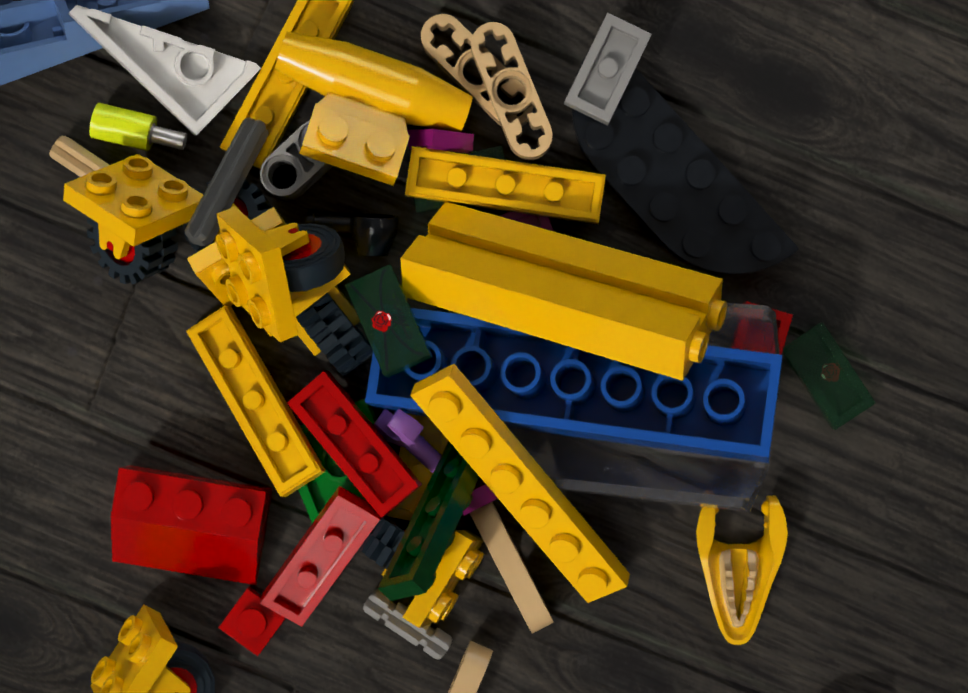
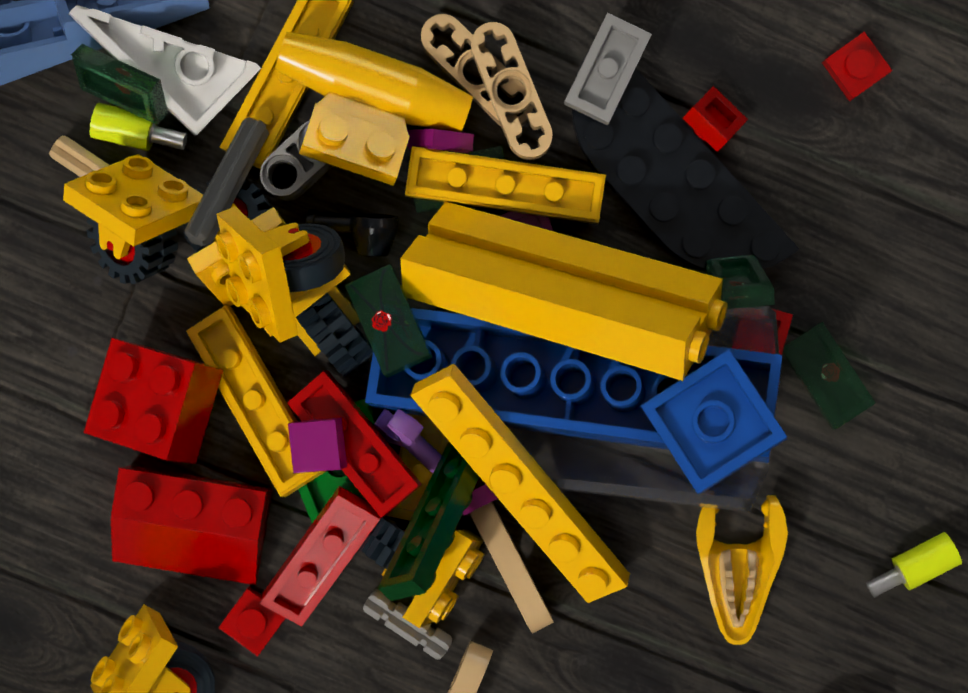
(120, 84): none -> clear green tile
(153, 401): none -> red brick
(317, 445): none -> magenta tile
(714, 422): none -> blue plate
(715, 119): none -> red plate
(743, 281): none -> clear green tile
(857, 66): none -> red plate
(918, 565): none -> neon yellow piece

